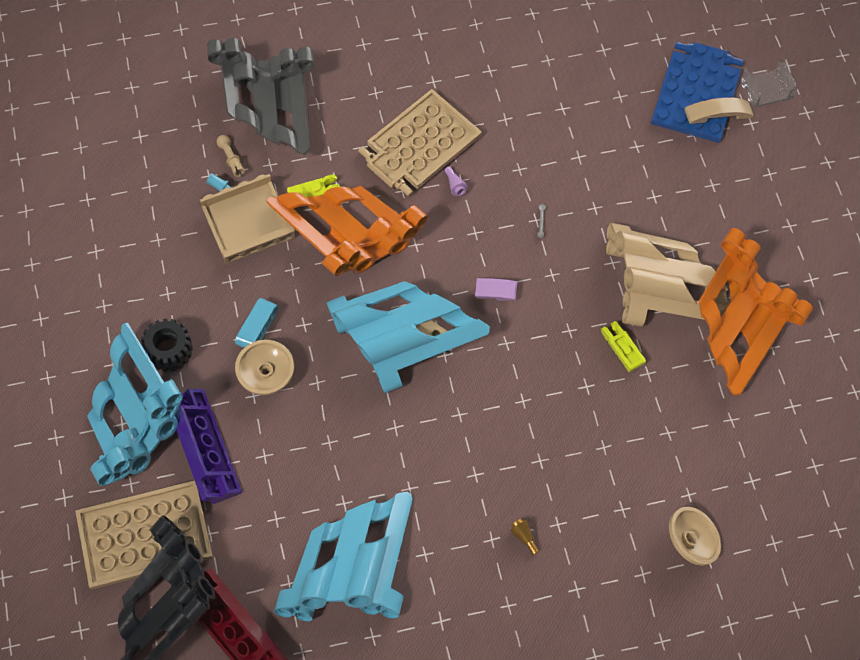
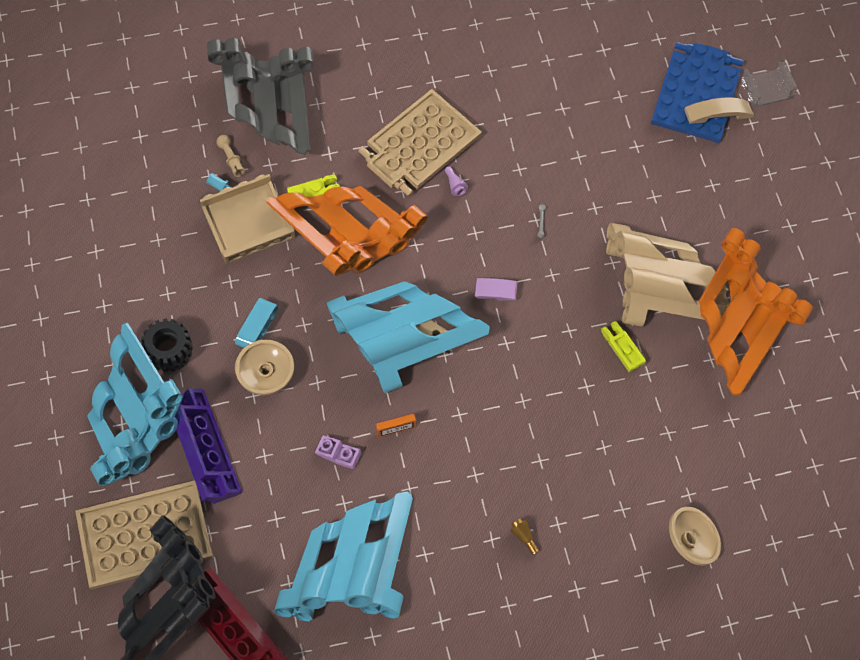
(337, 452): none -> lavender slope
(396, 425): none -> orange tile

